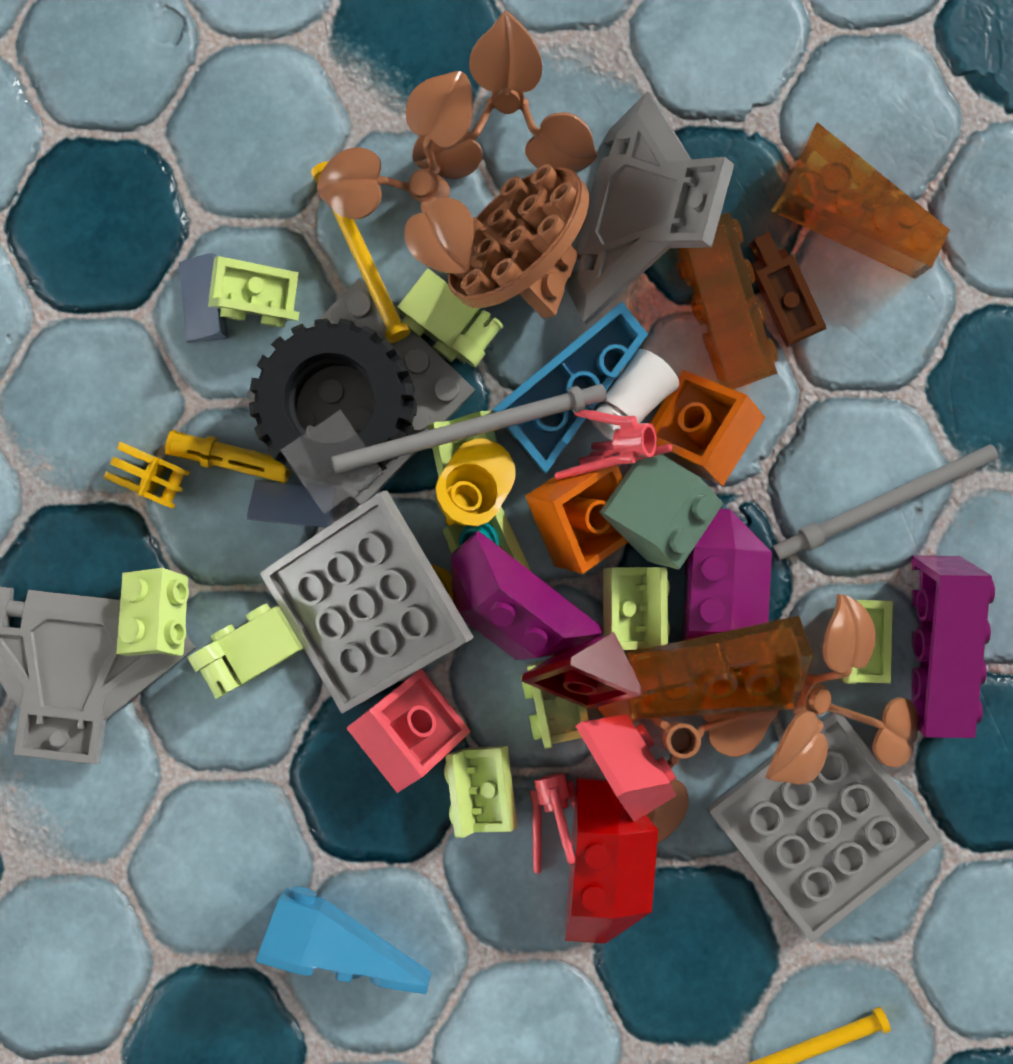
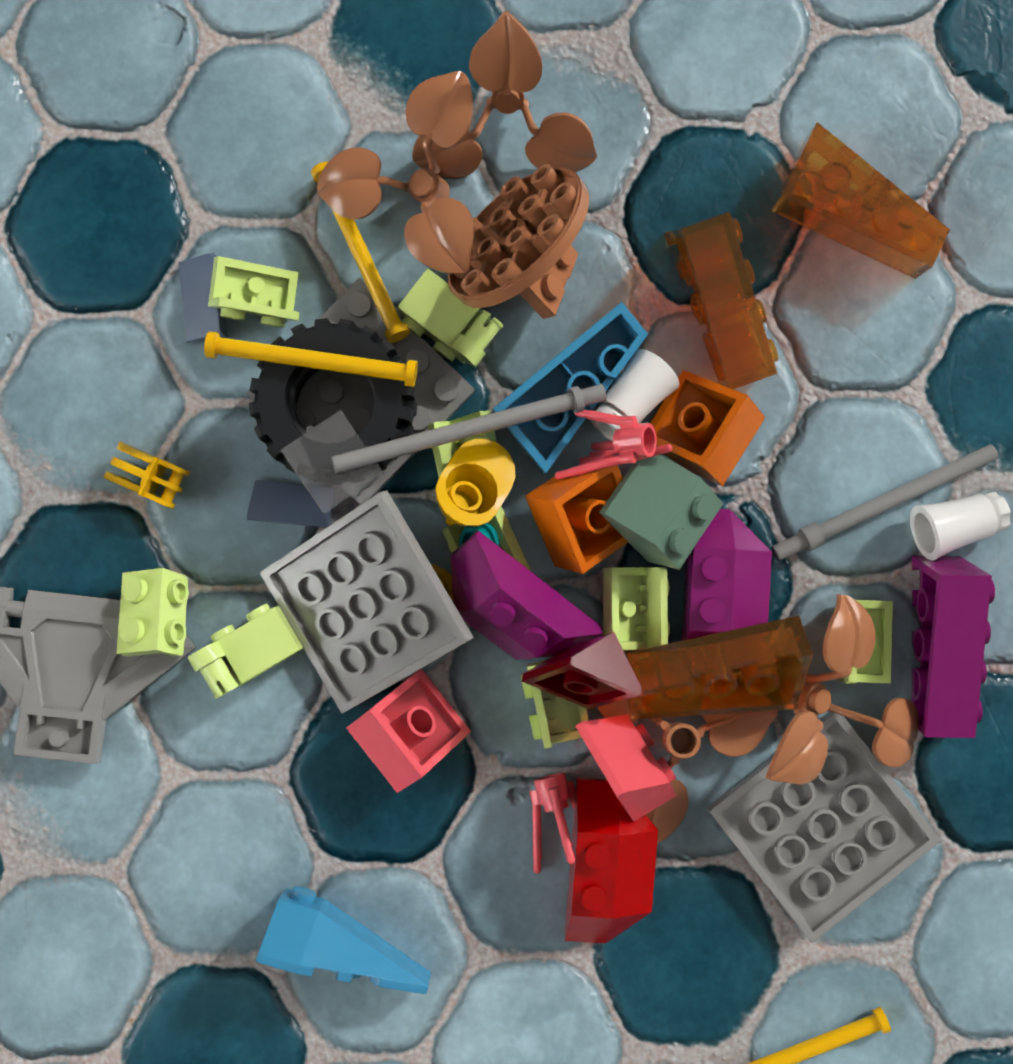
(215, 453): yellow pin -> none
(216, 345): none -> yellow bar
(480, 790): yellowish green bracket -> none
(642, 205): light grey plate -> none
(785, 291): reddish brown hinge -> none
(957, 523): none -> white plant

